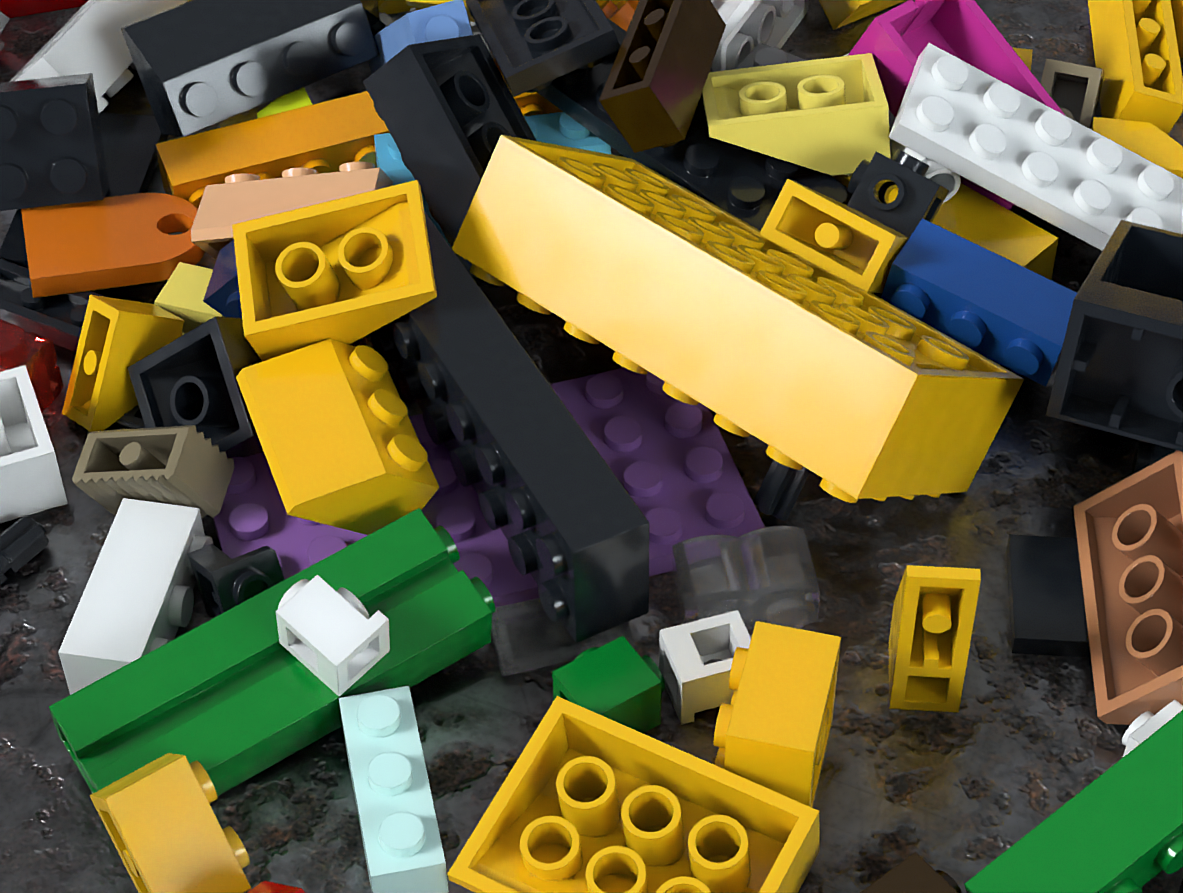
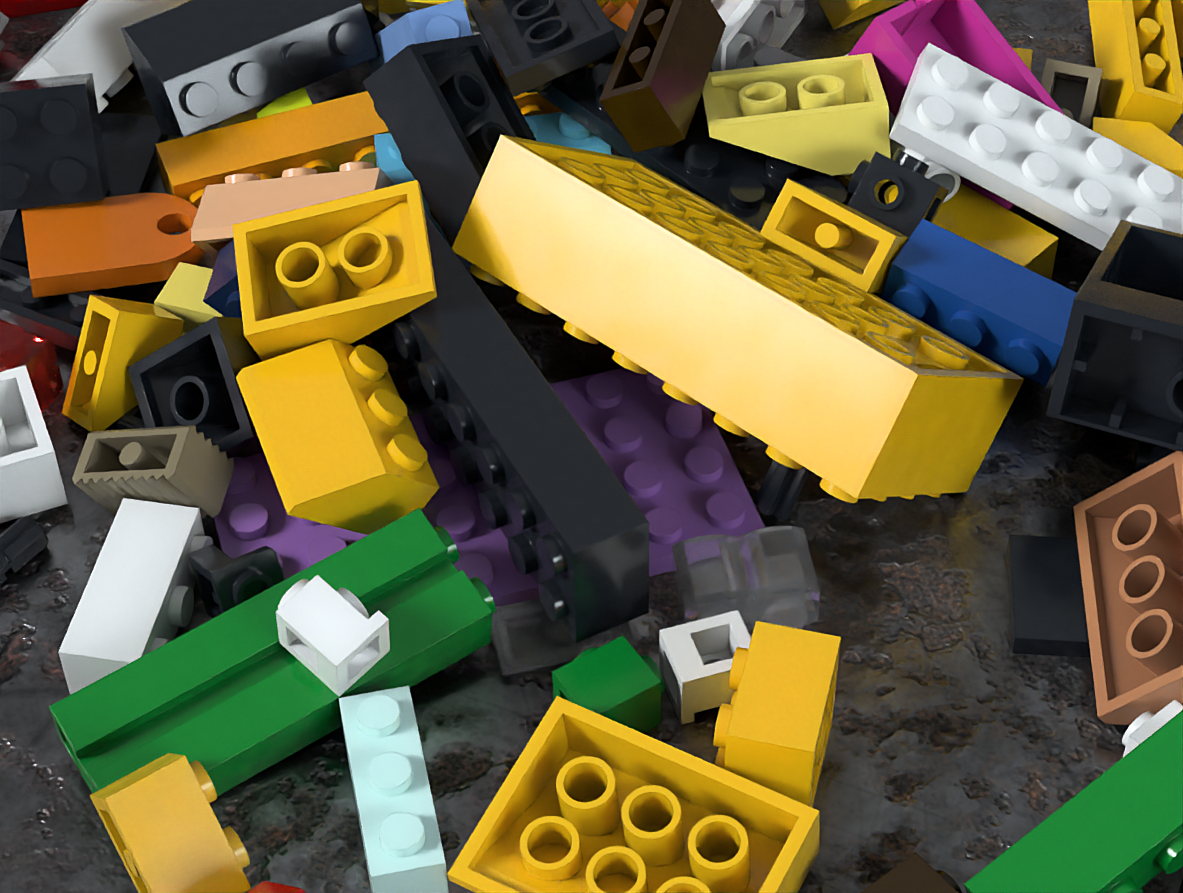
(931, 637): yellow slope -> none

